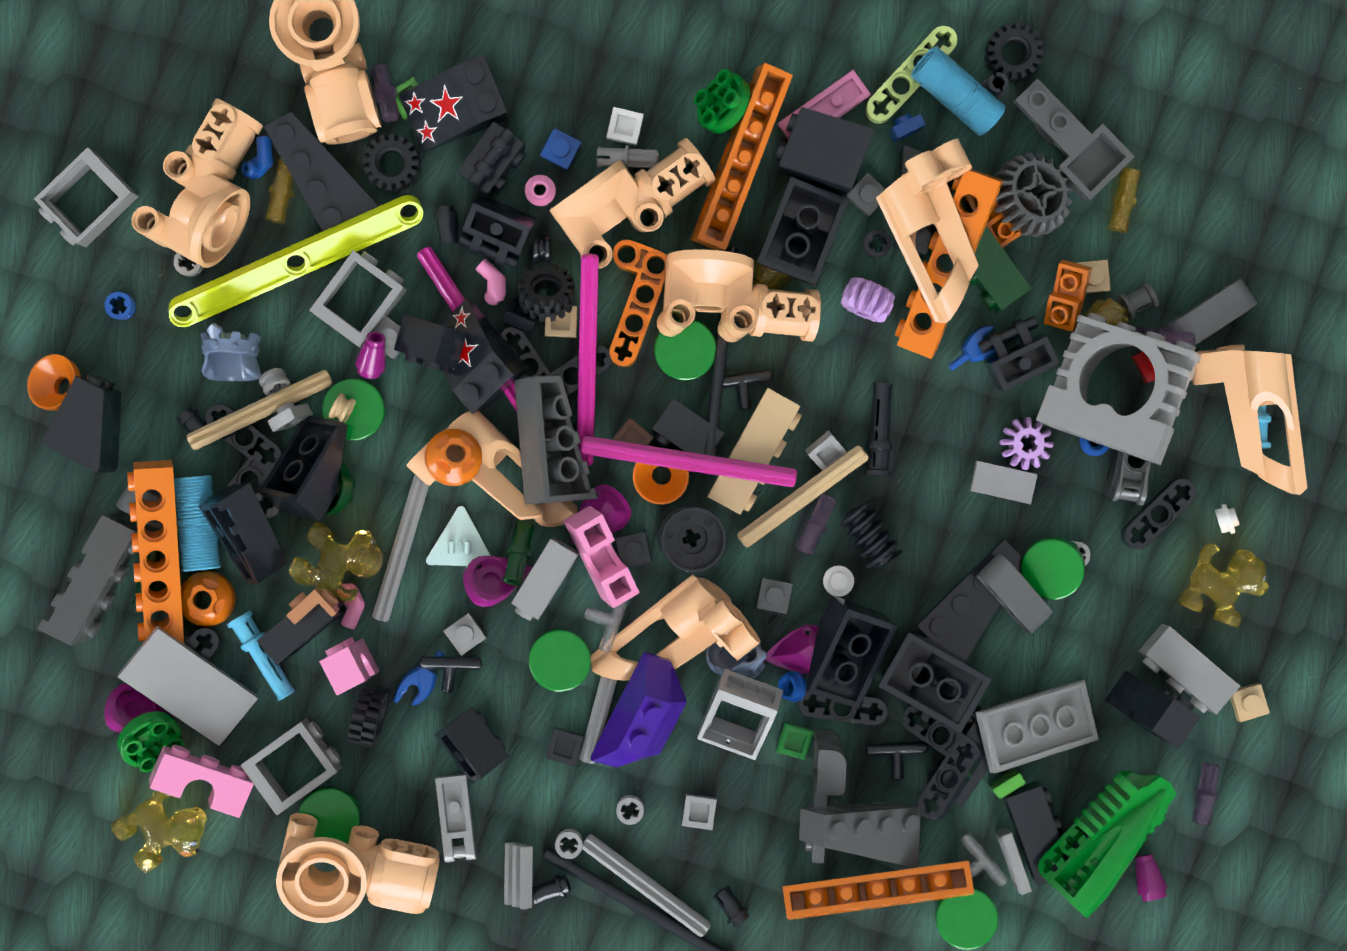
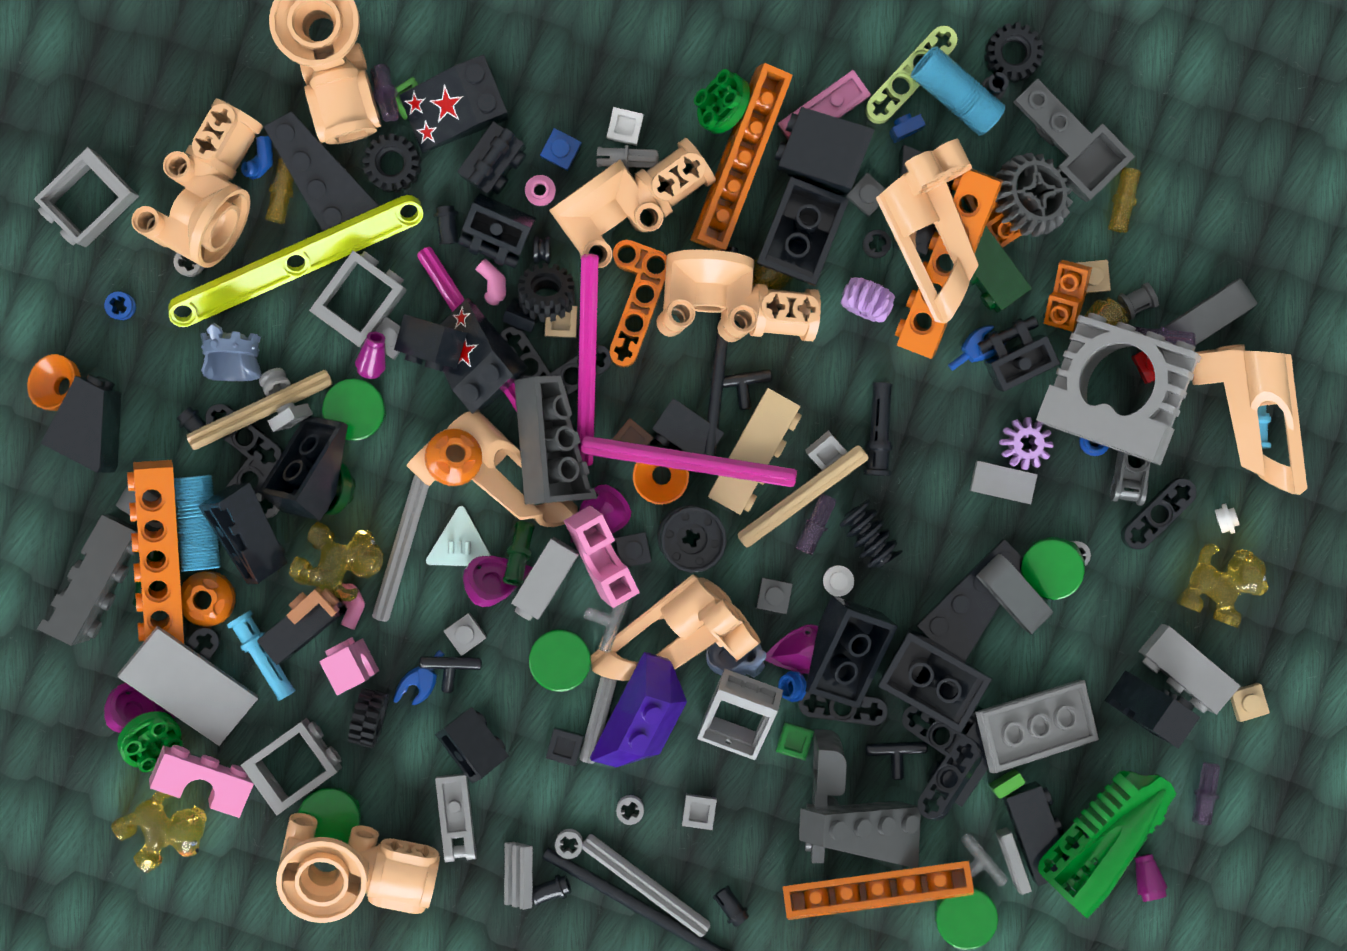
(342, 408): tan bush -> none
(686, 354): green tile -> none

